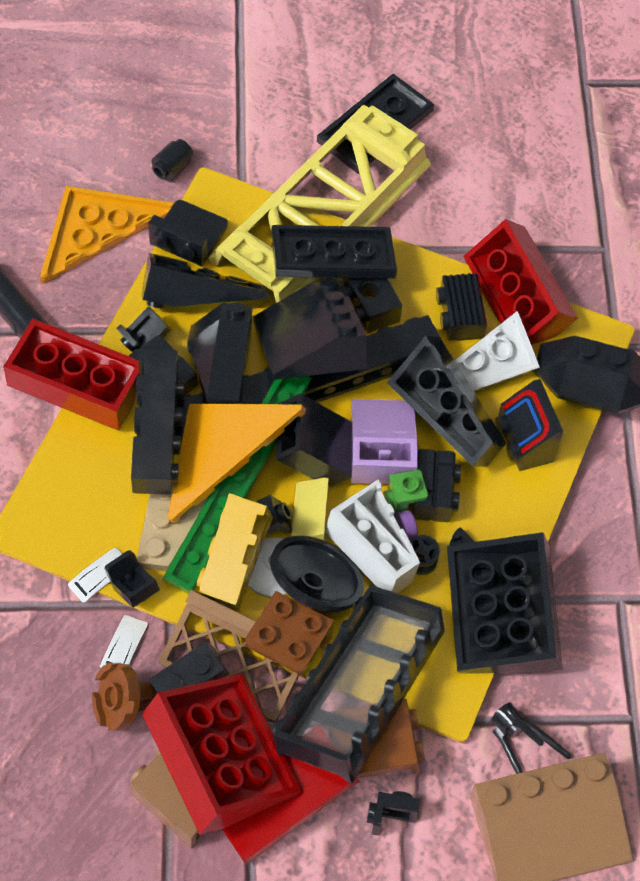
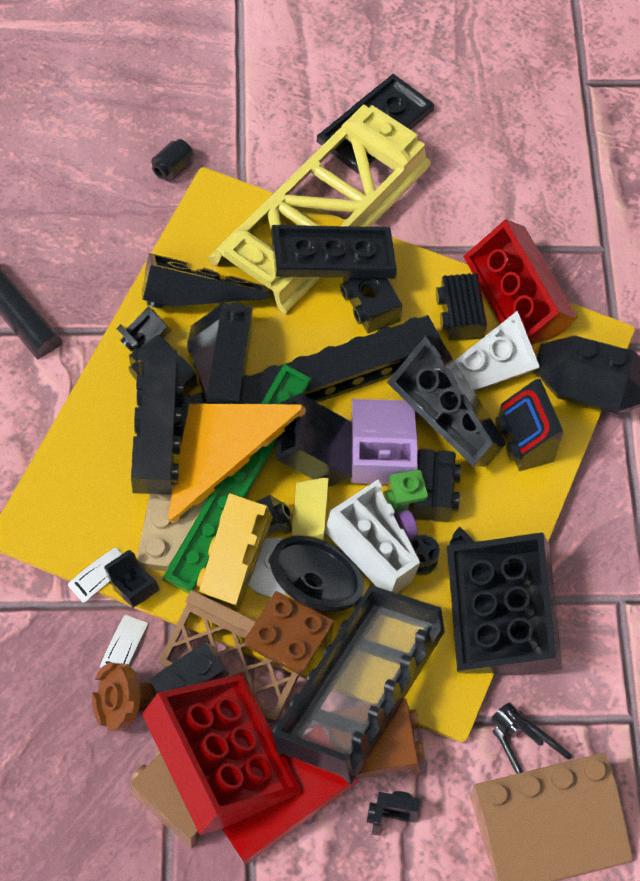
(73, 374): red slope -> none
(94, 222): light orange tile -> none
(187, 231): black bracket -> none
(312, 332): black slope -> none

